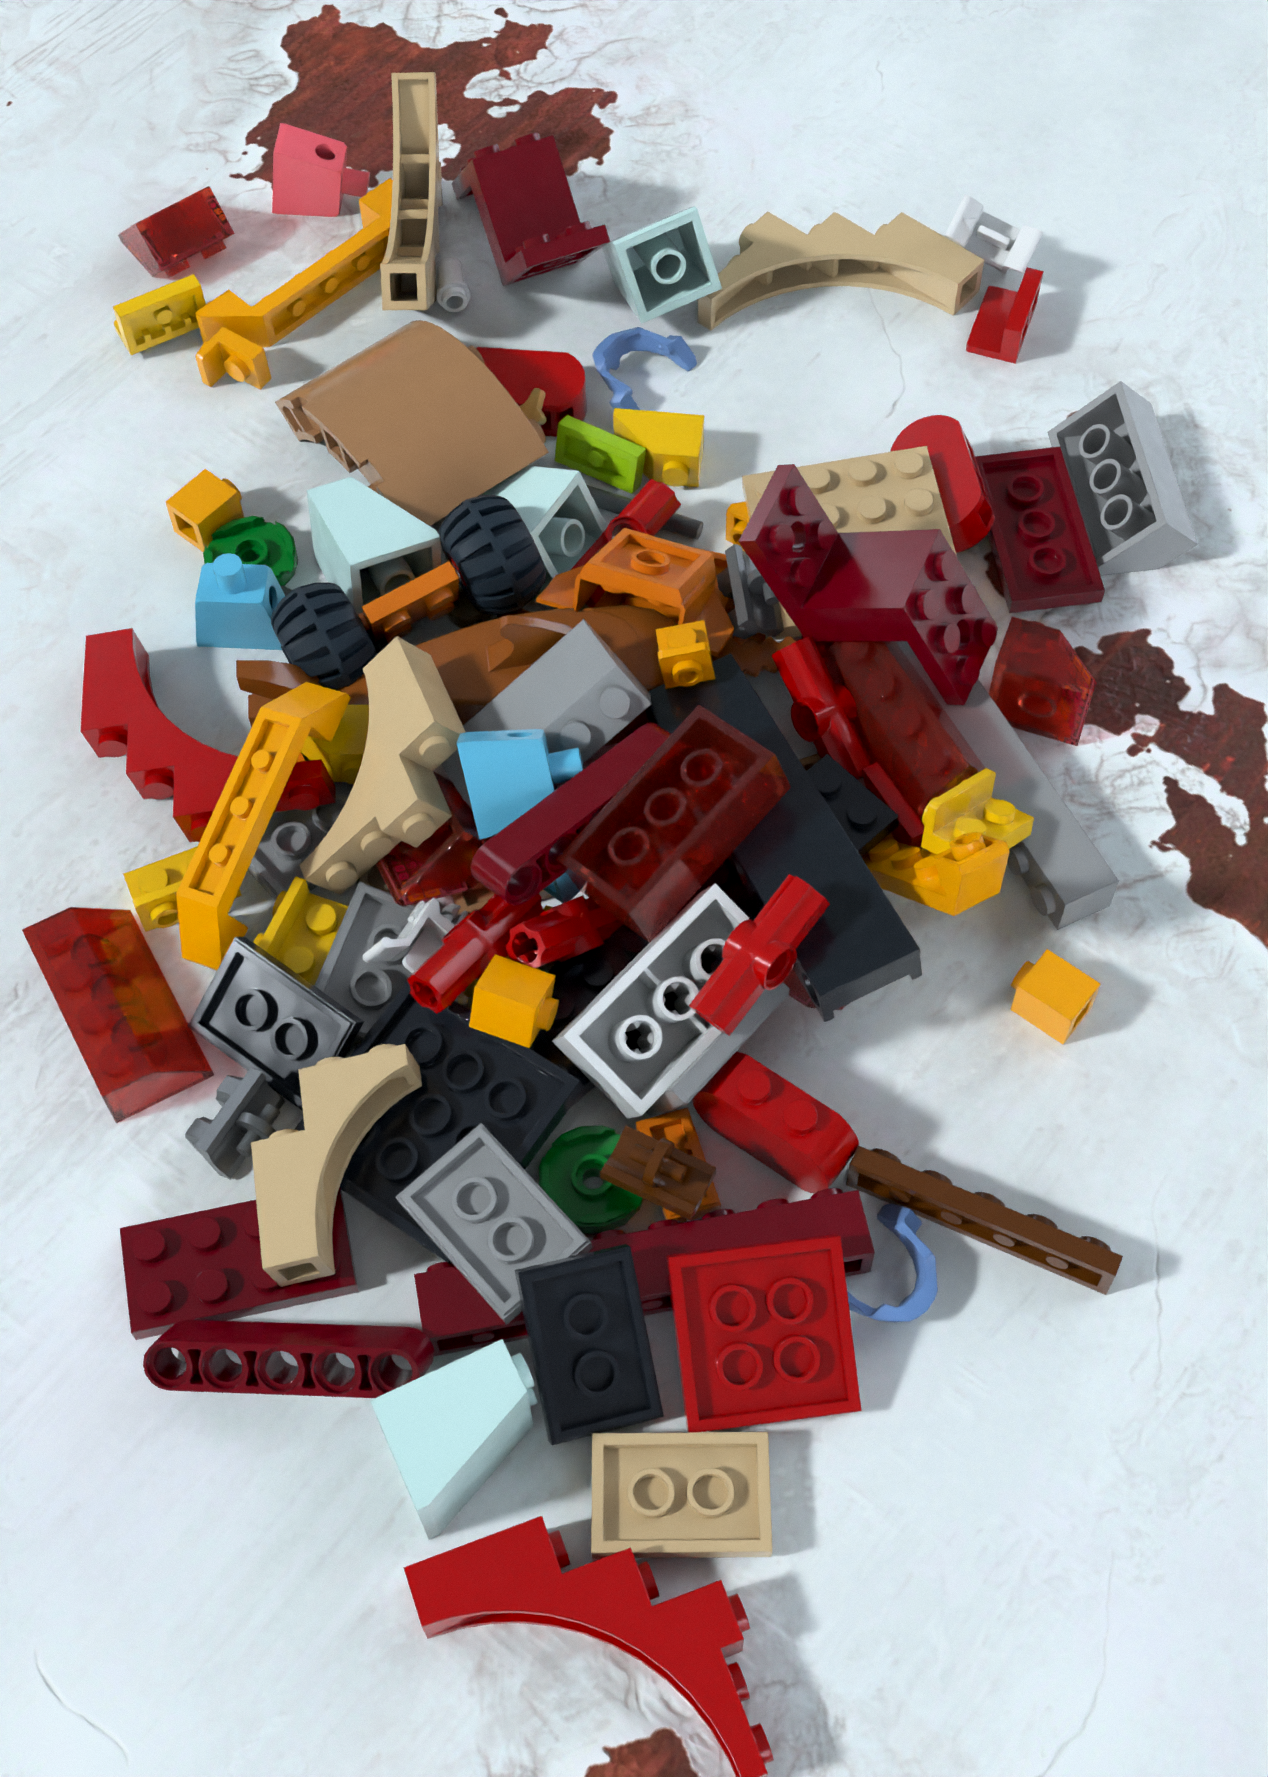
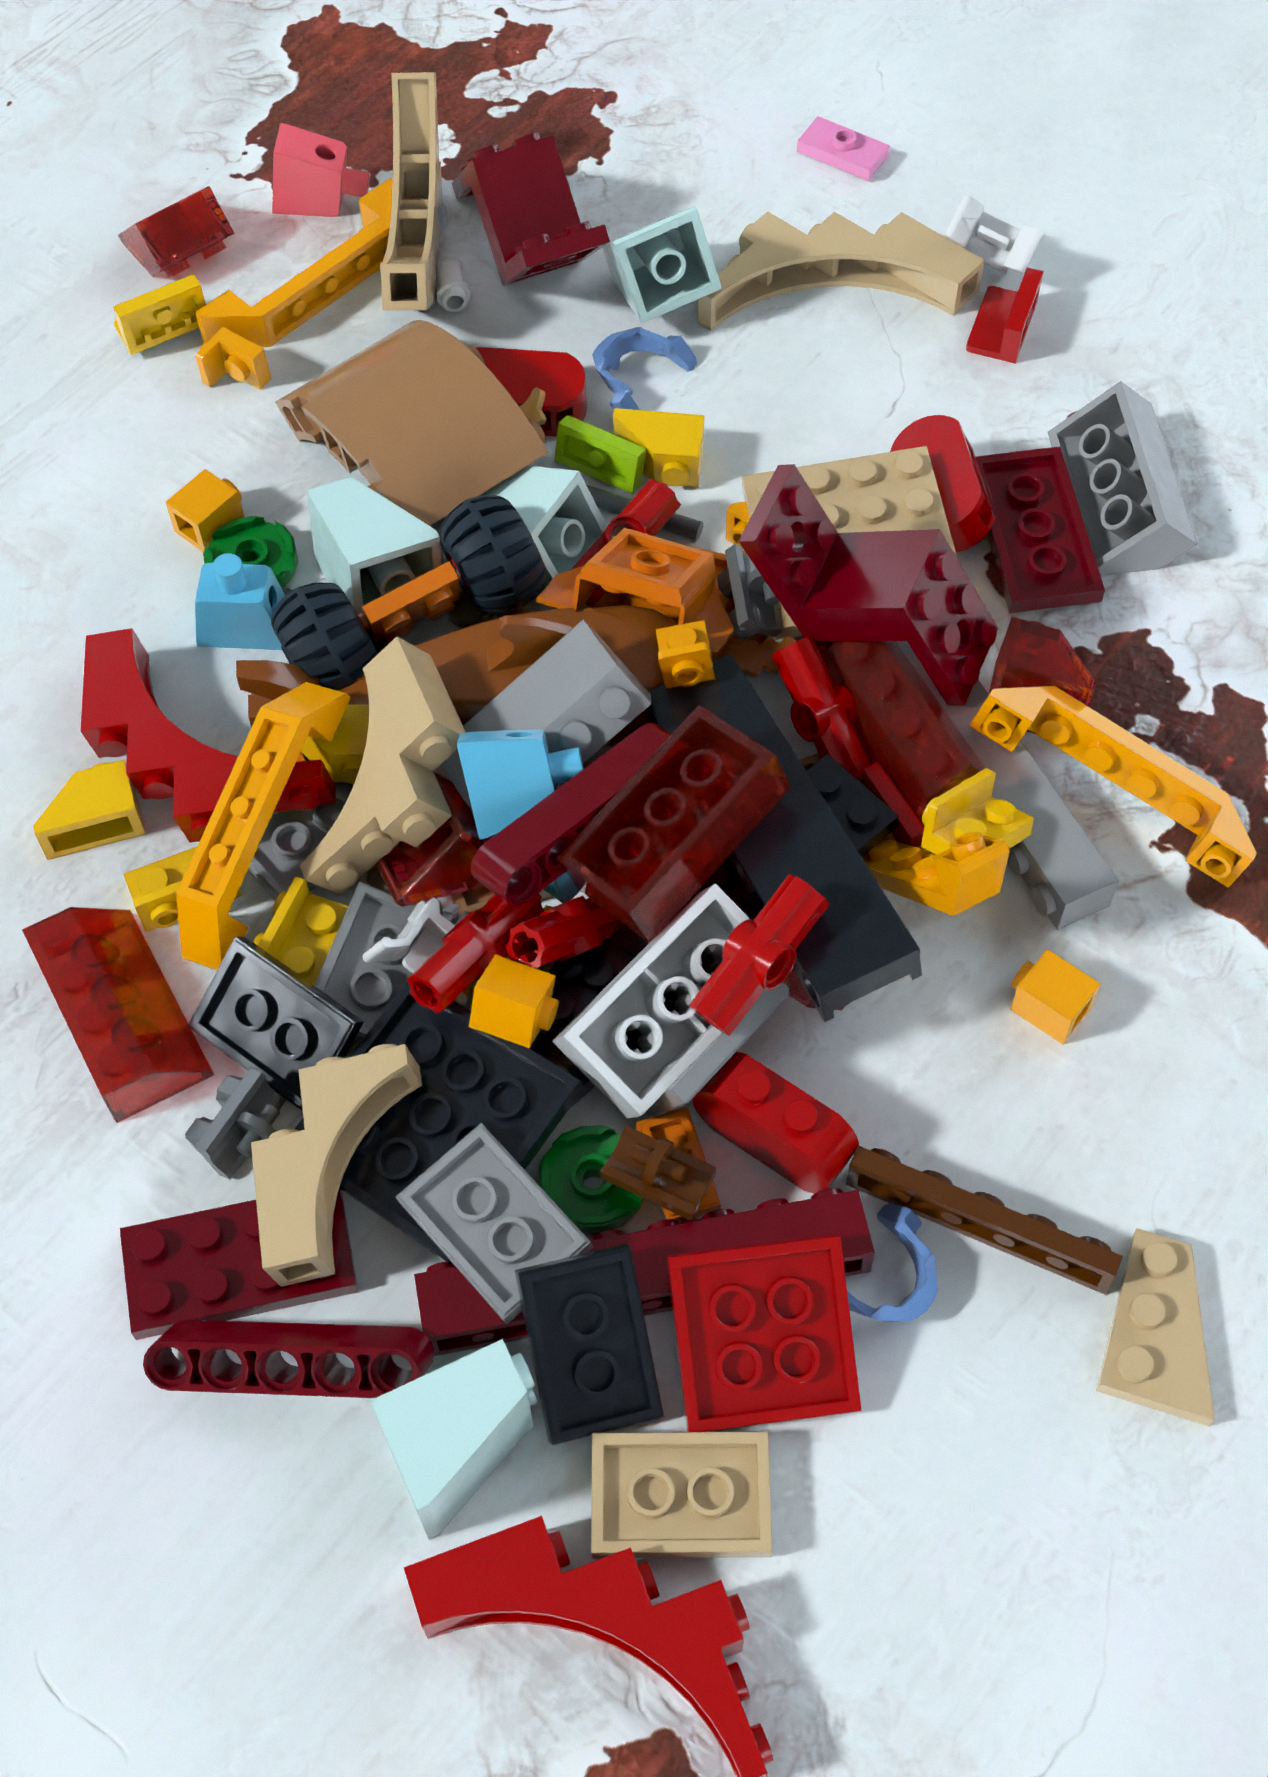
(90, 812): none -> yellow slope
(843, 148): none -> bright pink plate
(1157, 1333): none -> tan wing
(1221, 840): none -> light orange slope

